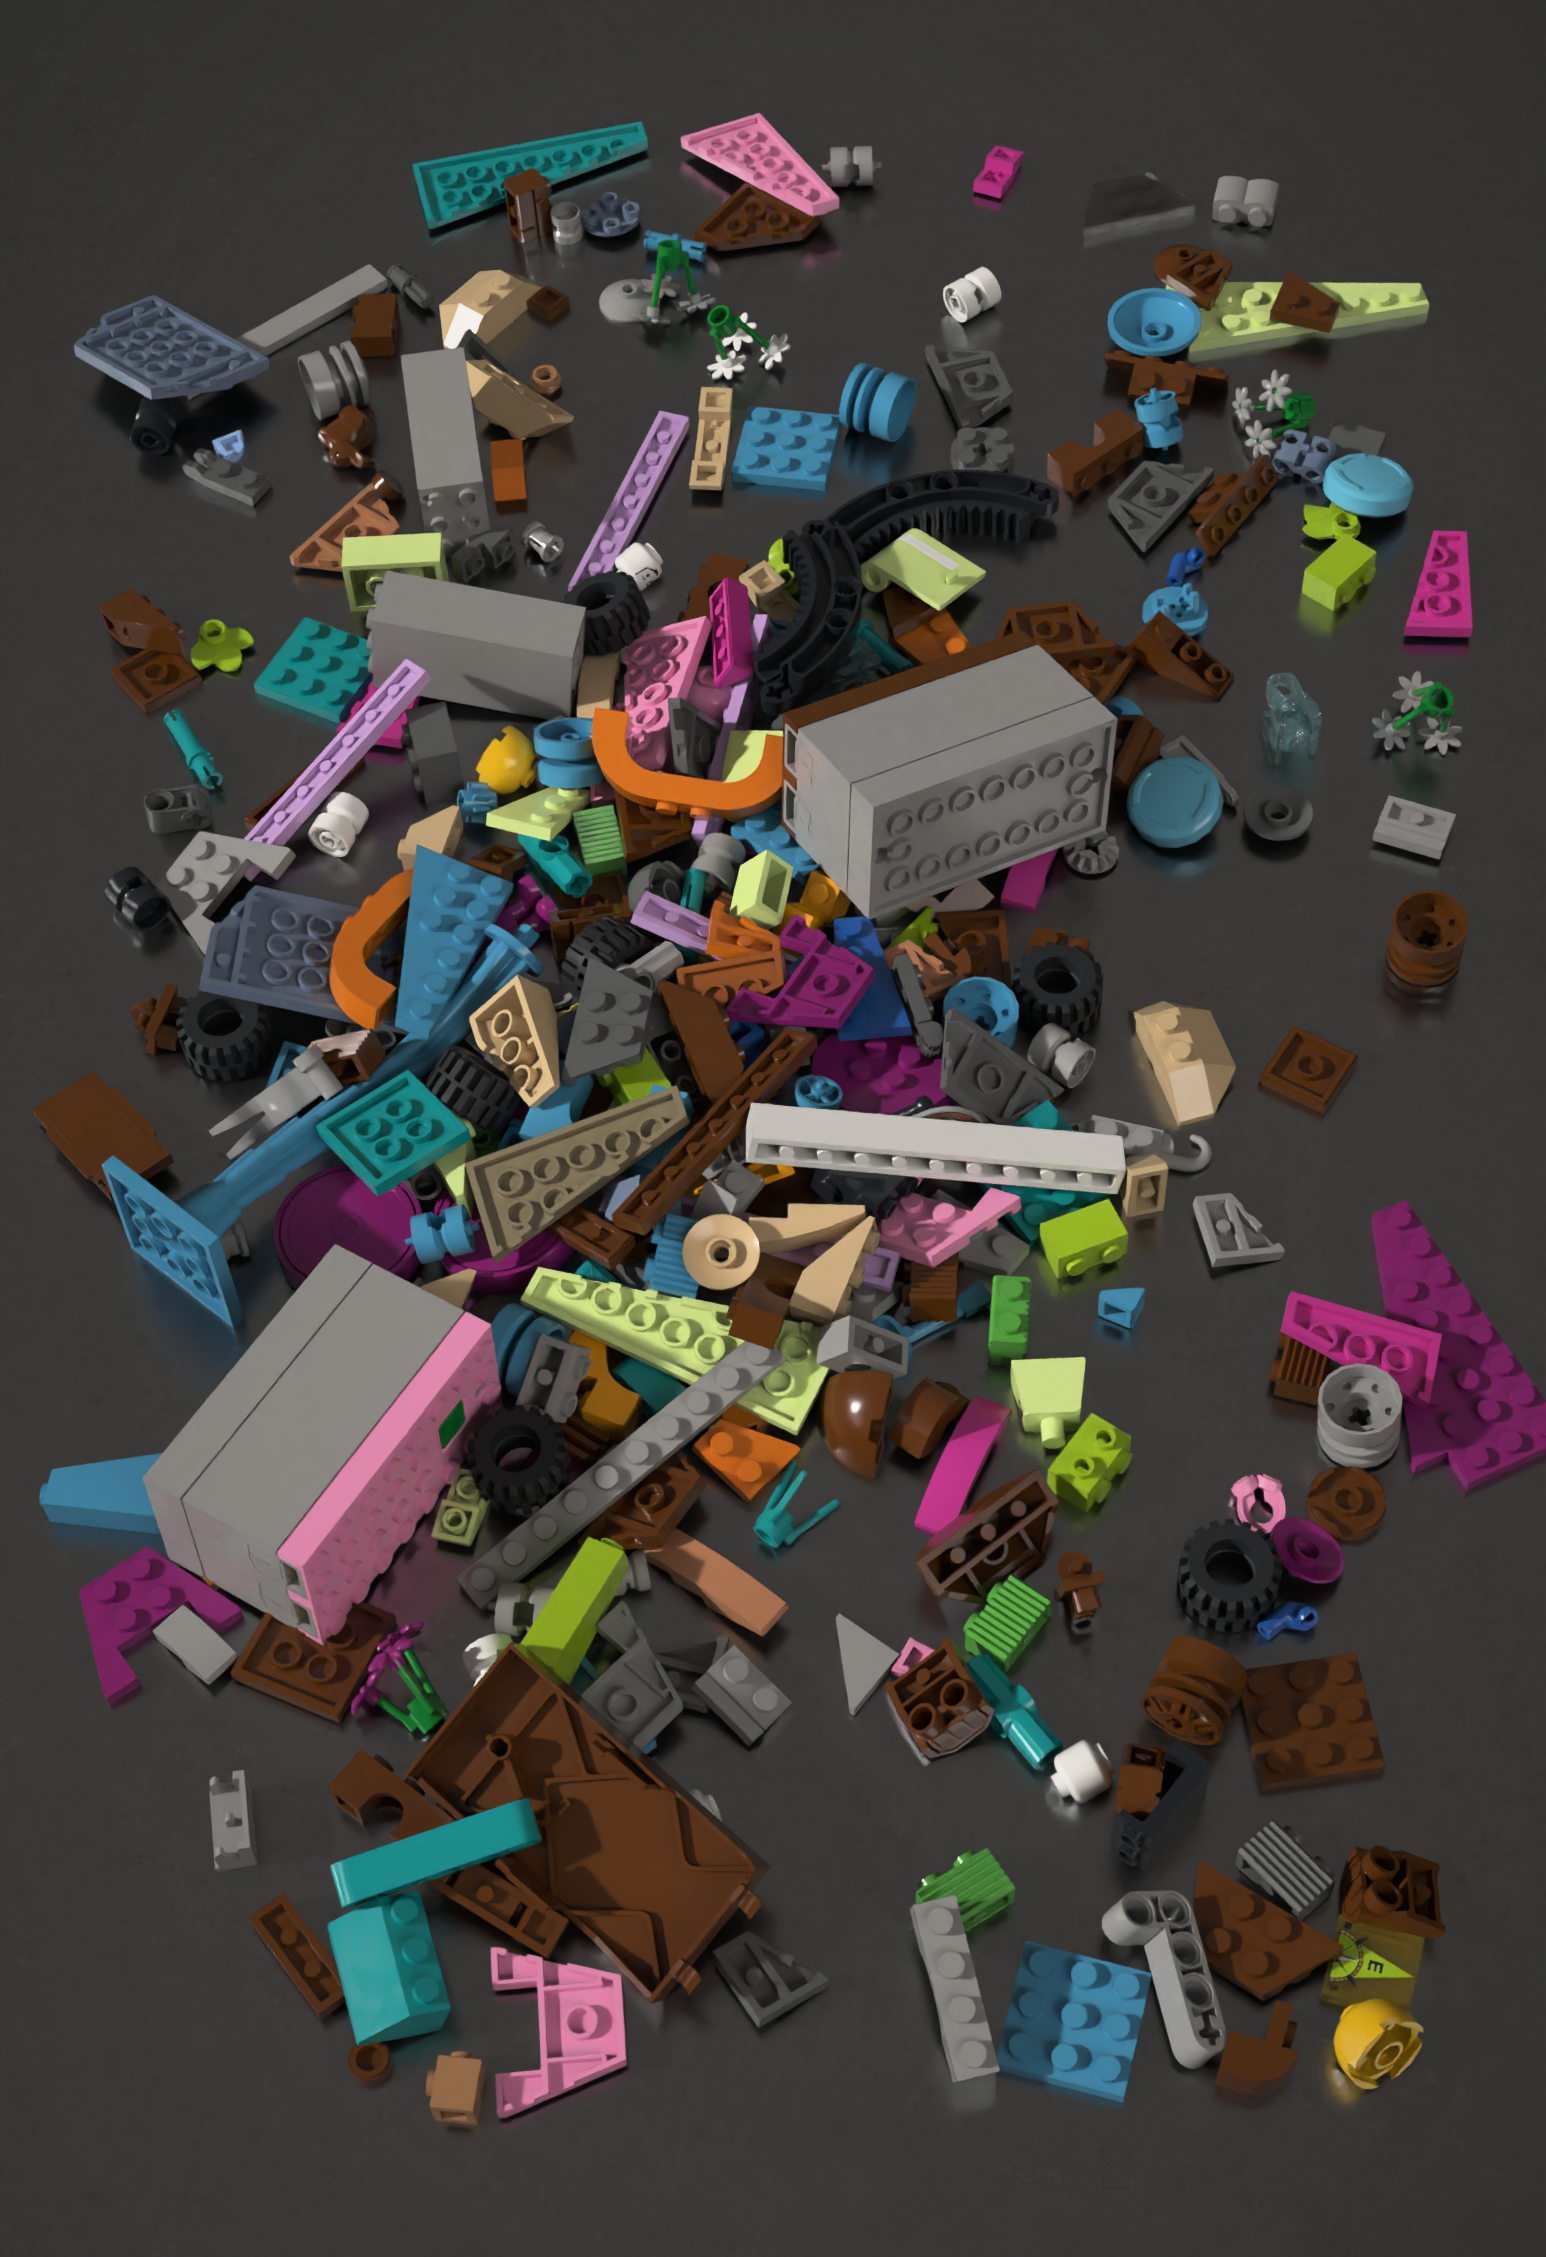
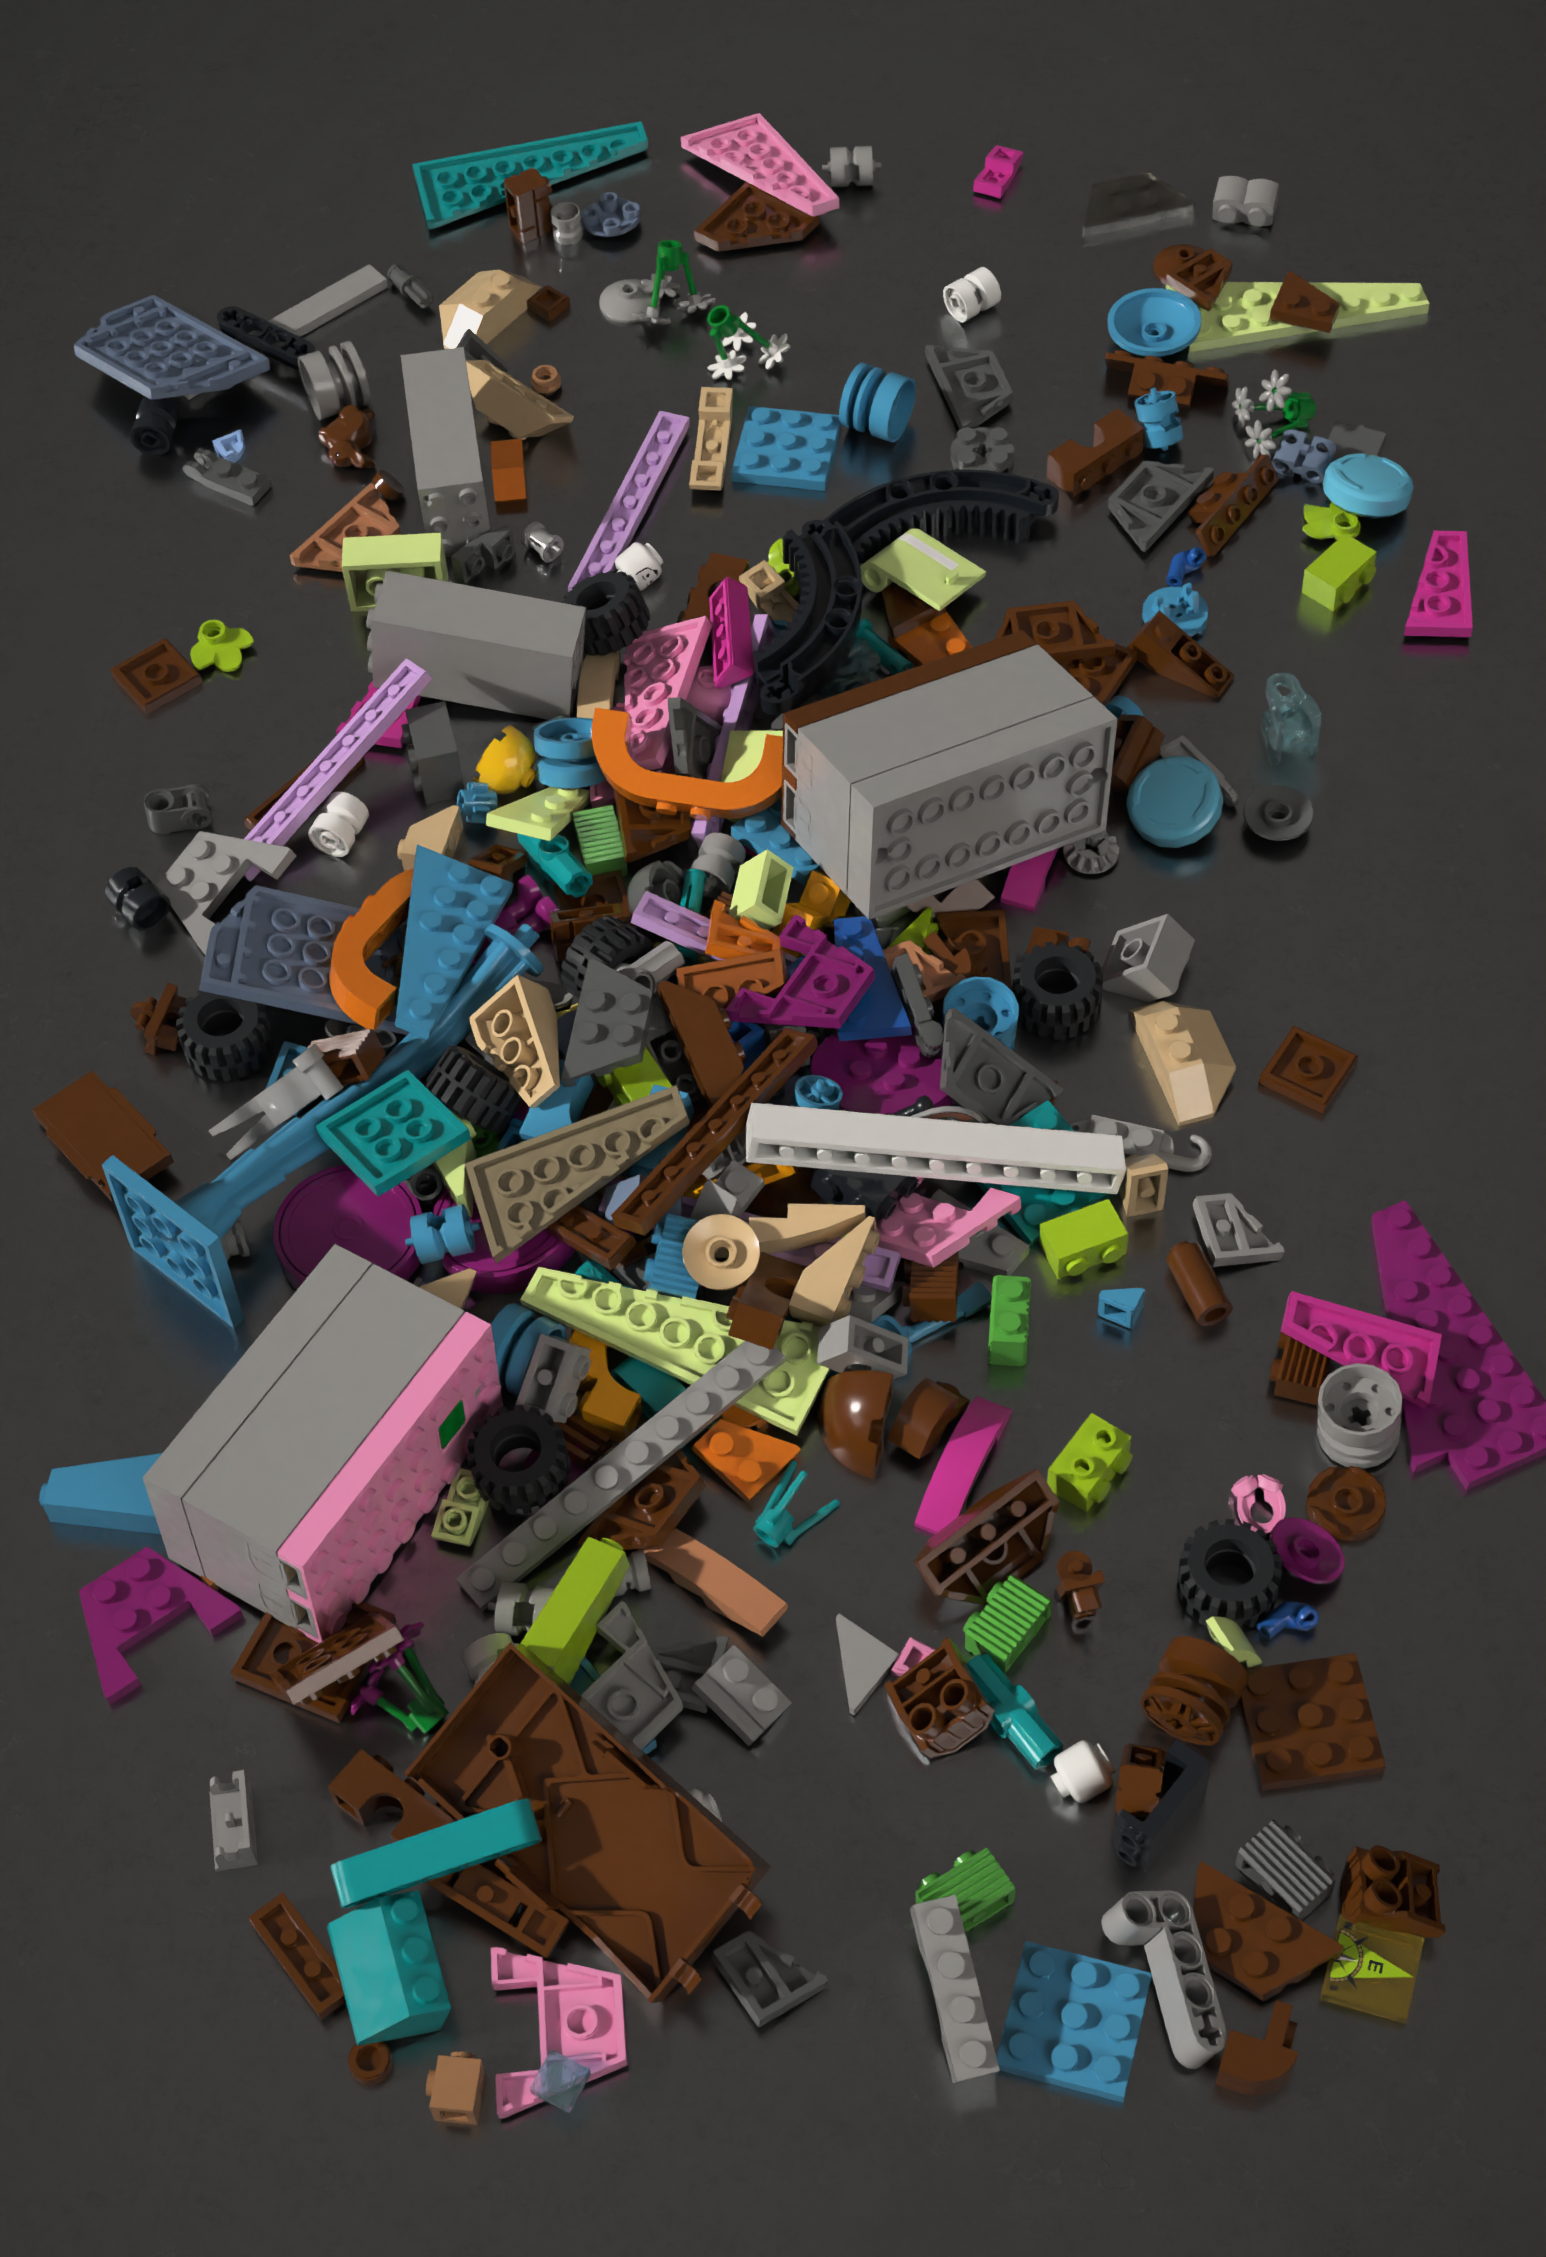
(140, 625): reddish brown slope -> none
(195, 1644): light grey slope -> none
(197, 757): teal pin -> none
(239, 323): none -> black beam
(318, 671): teal plate -> none
(336, 1658): none -> reddish brown plate
(375, 325): reddish brown brick -> none
(560, 2081): none -> clear light blue plate
(693, 247): dark azure pin -> none
(1049, 1396): yellowish green torso -> none
(1056, 1053): light grey wheel -> none
(1147, 959): none -> light grey slope
(1198, 1283): none -> reddish brown brick
(1232, 1639): none -> yellowish green slope
(1376, 2039): yellow cylinder -> none
(1414, 827): light grey plate -> none
(1427, 699): light grey plant -> none
(1427, 937): reddish brown wheel -> none

